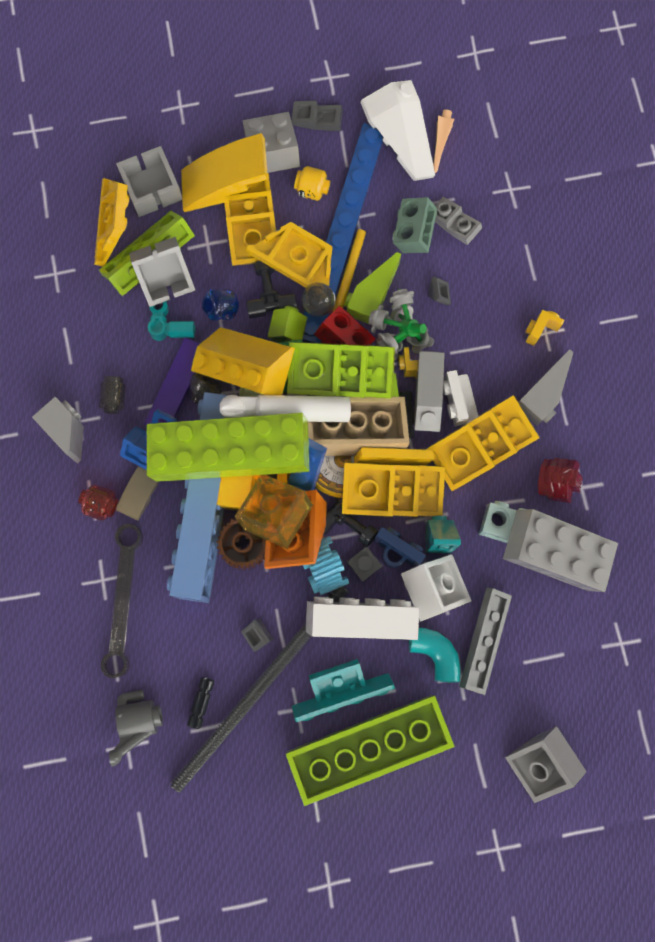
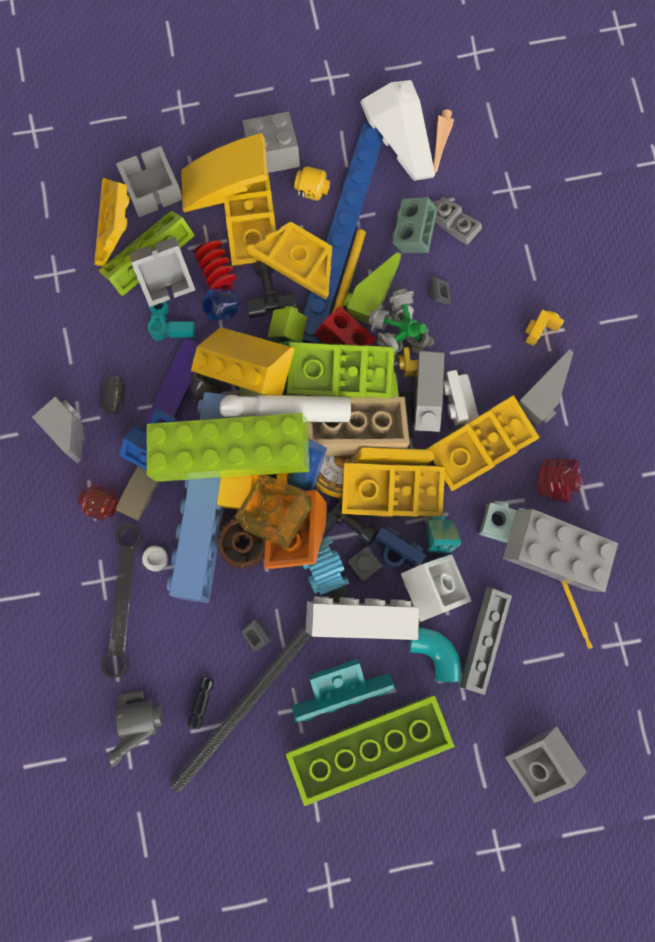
(155, 558): none -> white tile
(214, 266): none -> red piece
(311, 116): dark grey slope -> none
(318, 299): clear smoke brick -> none
(576, 614): none -> yellow piece

